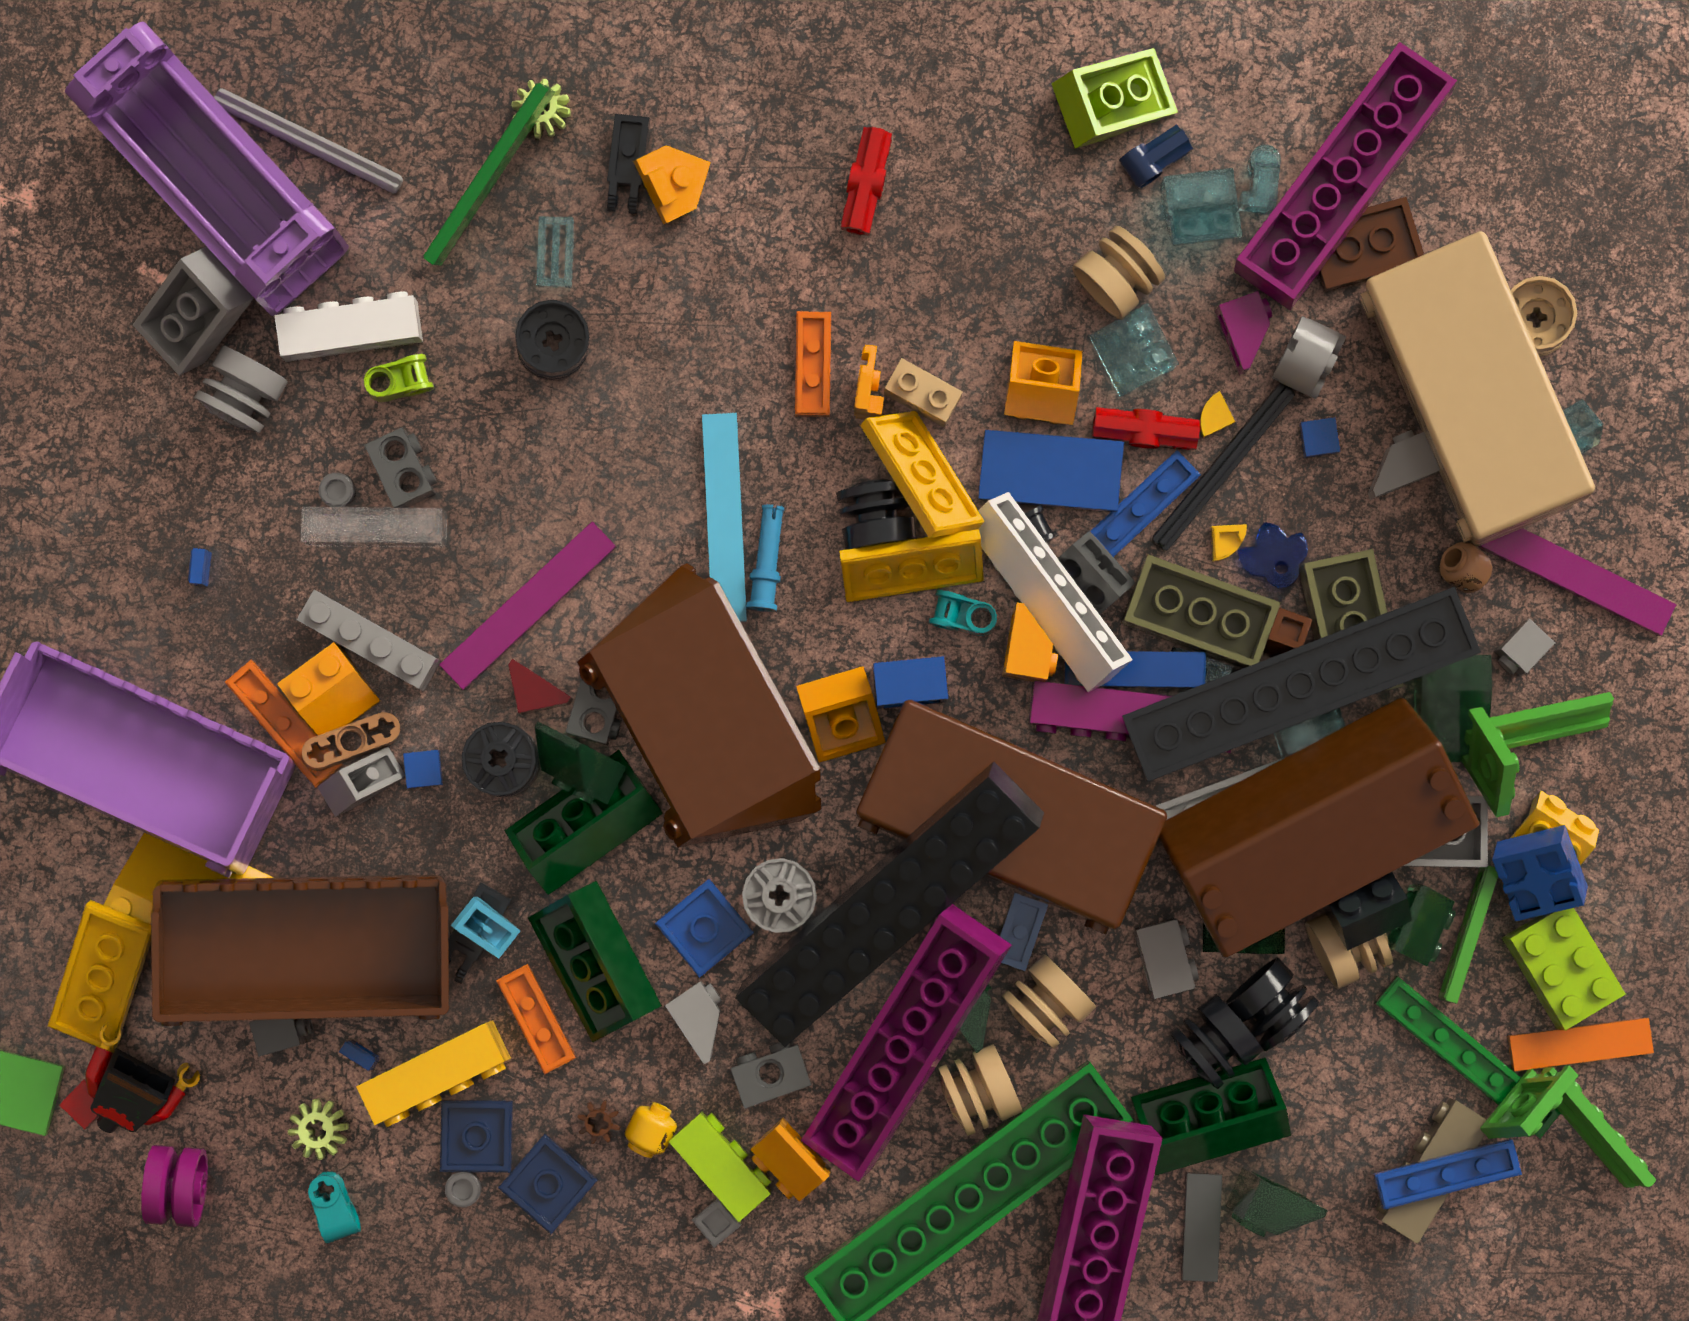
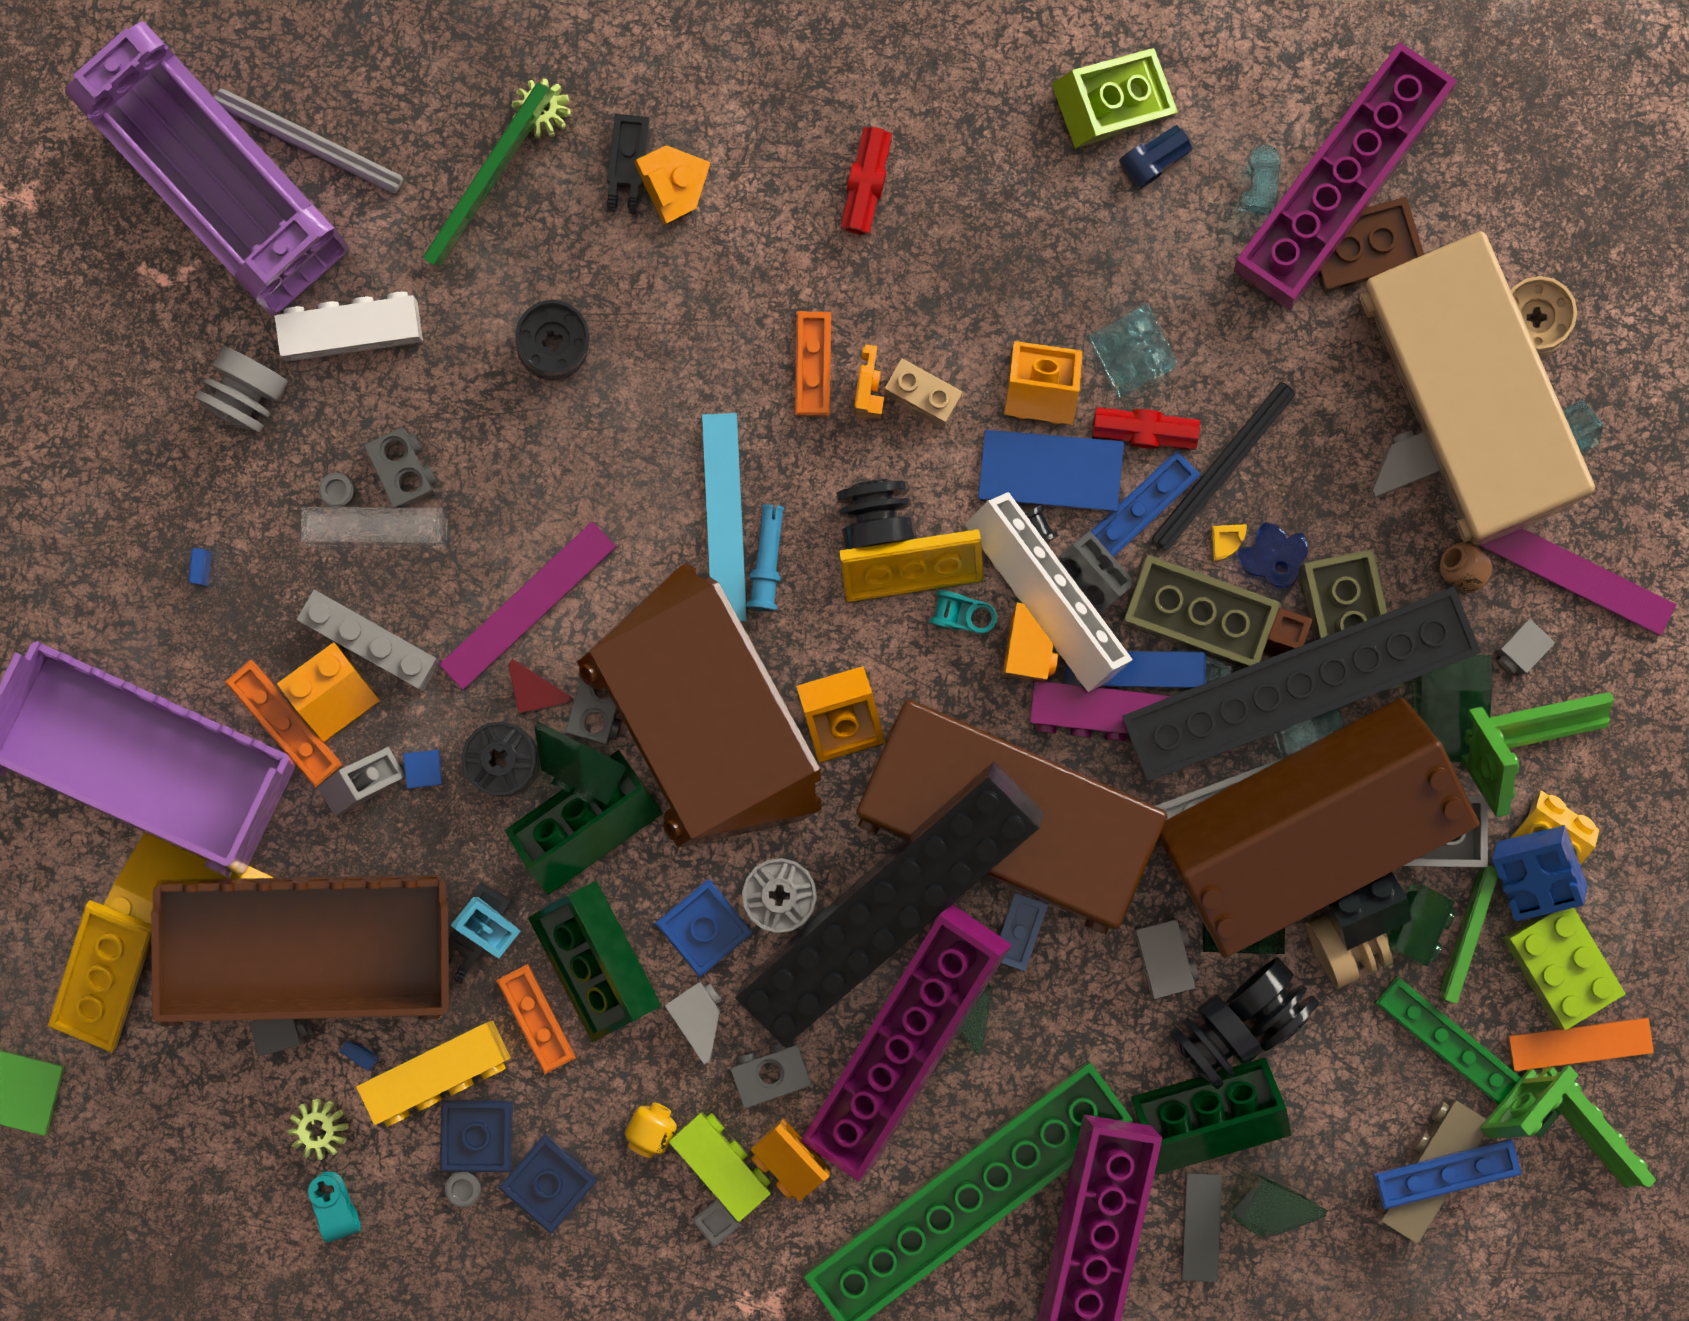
(78, 1106): red tile -> none
(130, 1091): torso -> none
(174, 1186): magenta wheel -> none
(192, 311): light grey brick -> none
(323, 743): medium nougat beam -> none
(401, 378): lime piece -> none
(555, 281): clear light blue tile -> none
(608, 1117): reddish brown gear -> none
(911, 679): blue piece -> none
(922, 473): yellow tile -> none
(979, 1090): tan wheel -> none
(1048, 1001): tan wheel -> none
(1124, 267): tan wheel -> none
(1201, 207): clear light blue slope -> none
(1215, 415): yellow tile -> none
(1244, 327): magenta slope -> none
(1309, 357): light grey brick -> none
(1319, 437): blue tile -> none

